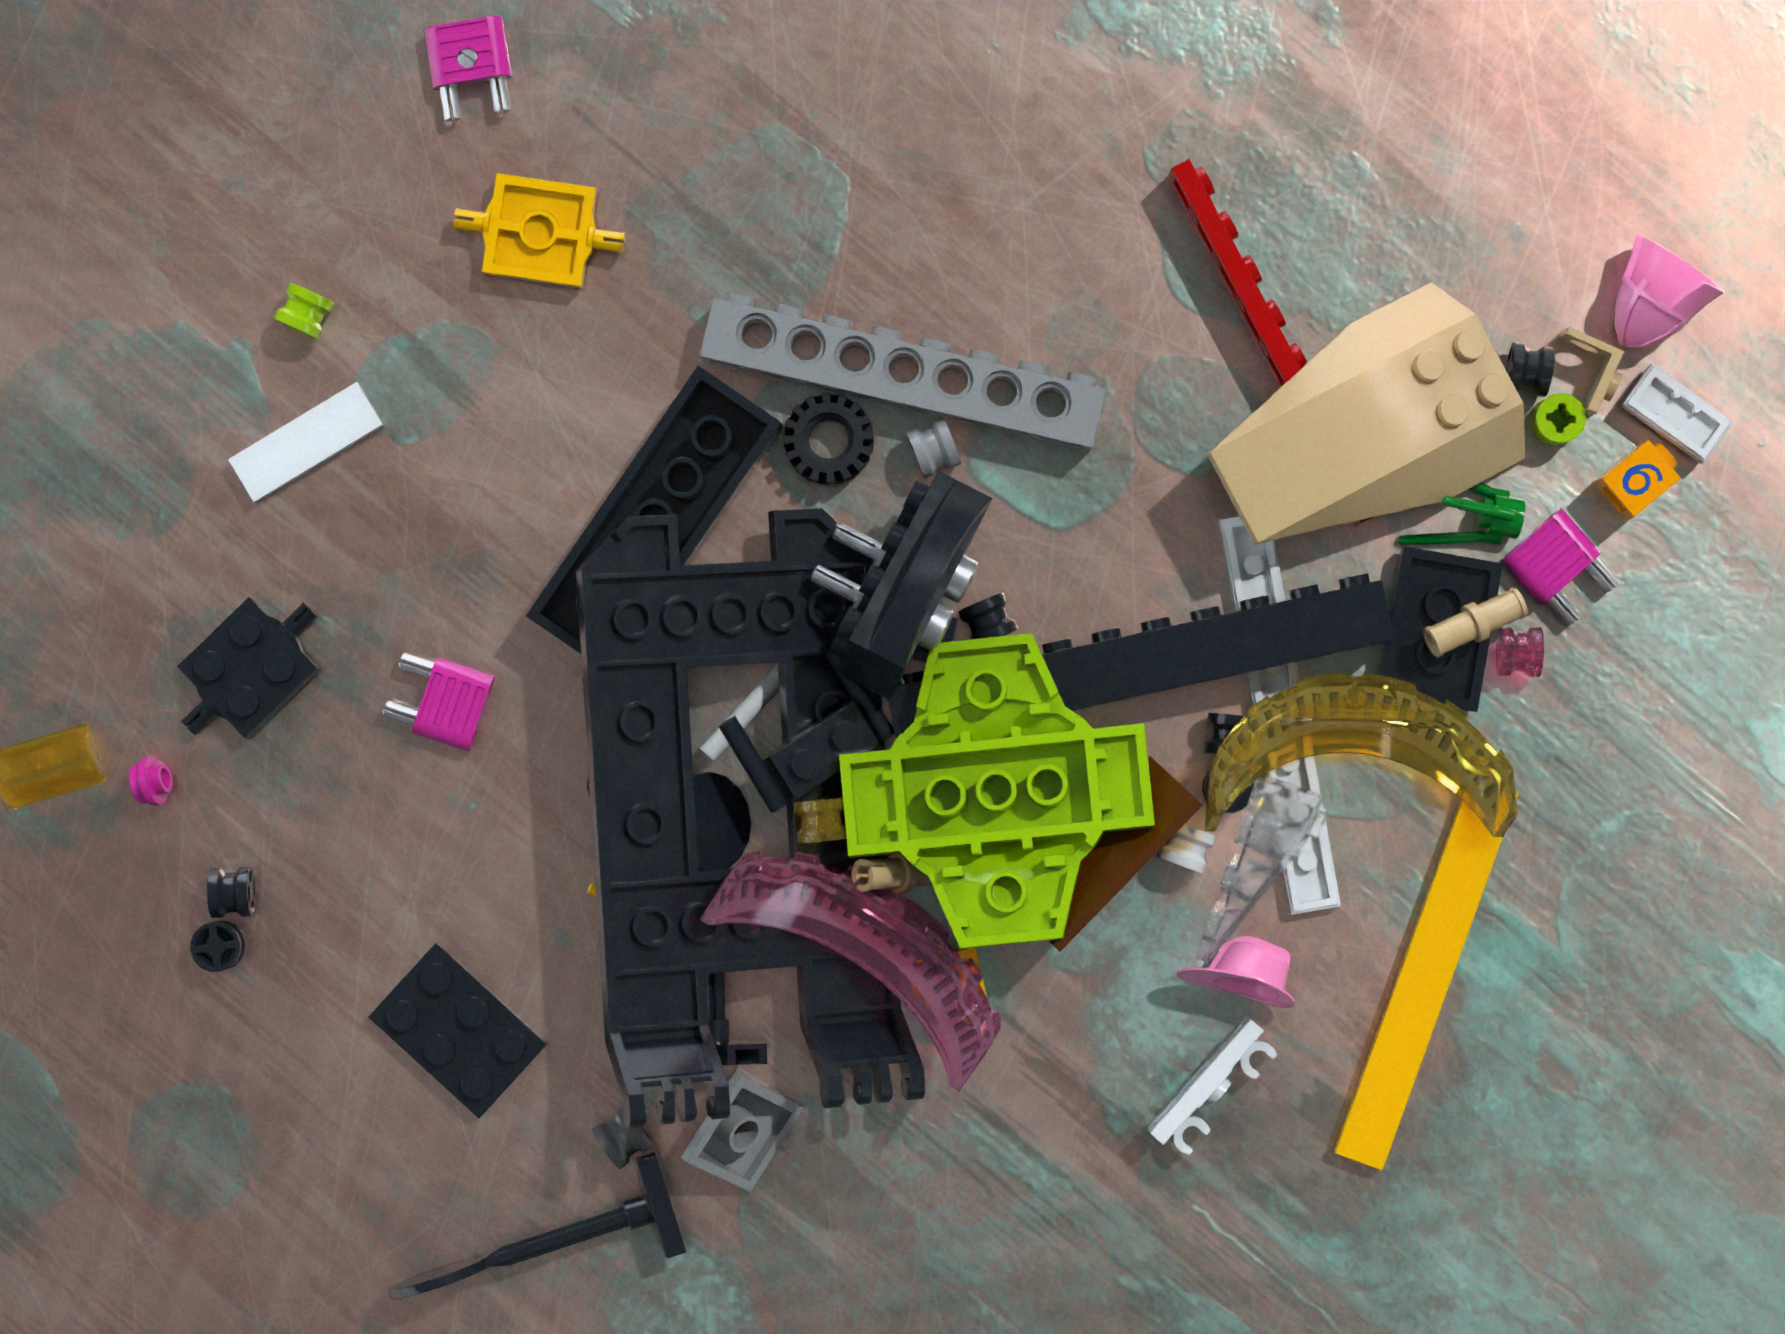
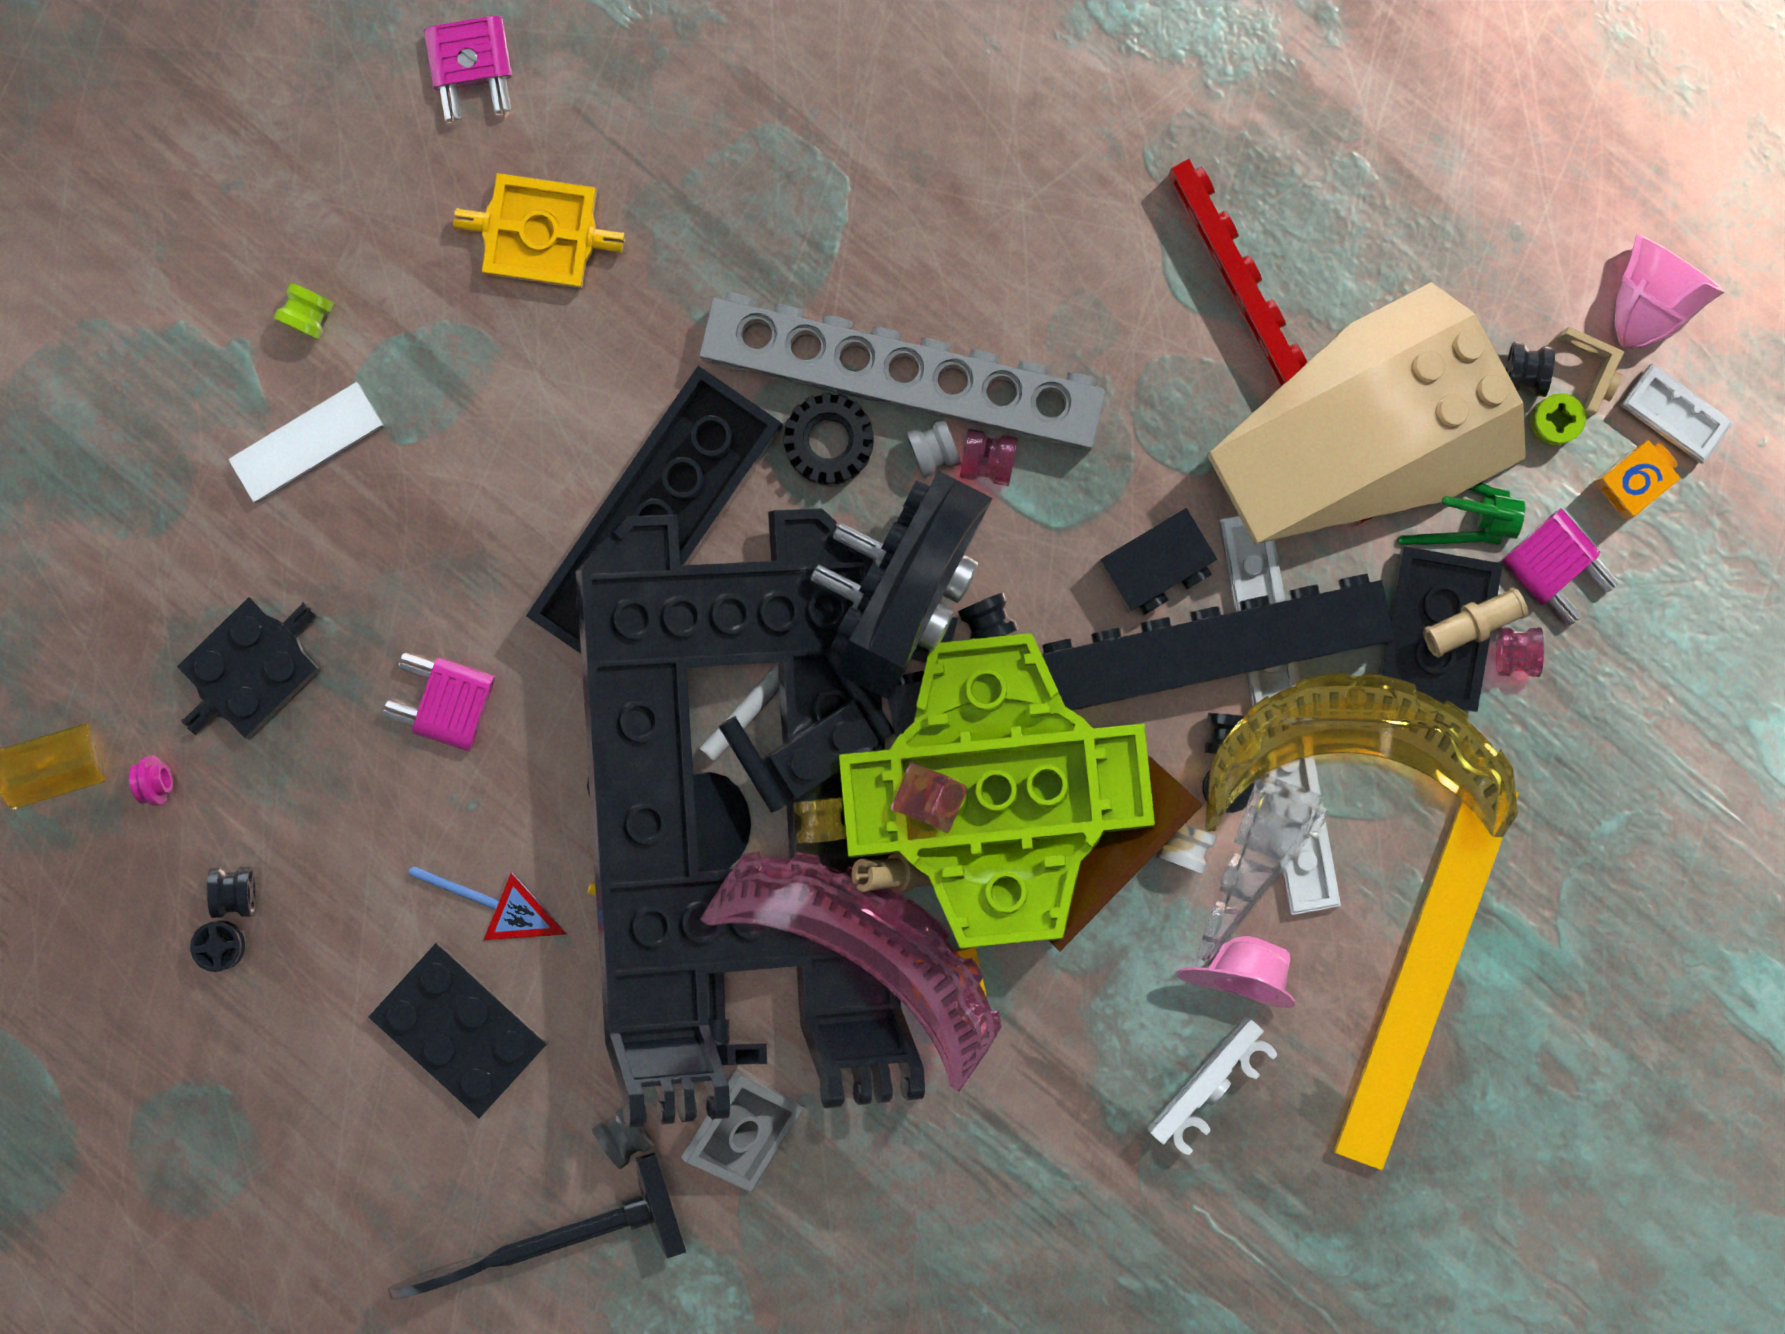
(515, 914): none -> piece
(929, 797): none -> slope
(999, 461): none -> clear pink wheel
(1157, 561): none -> black brick

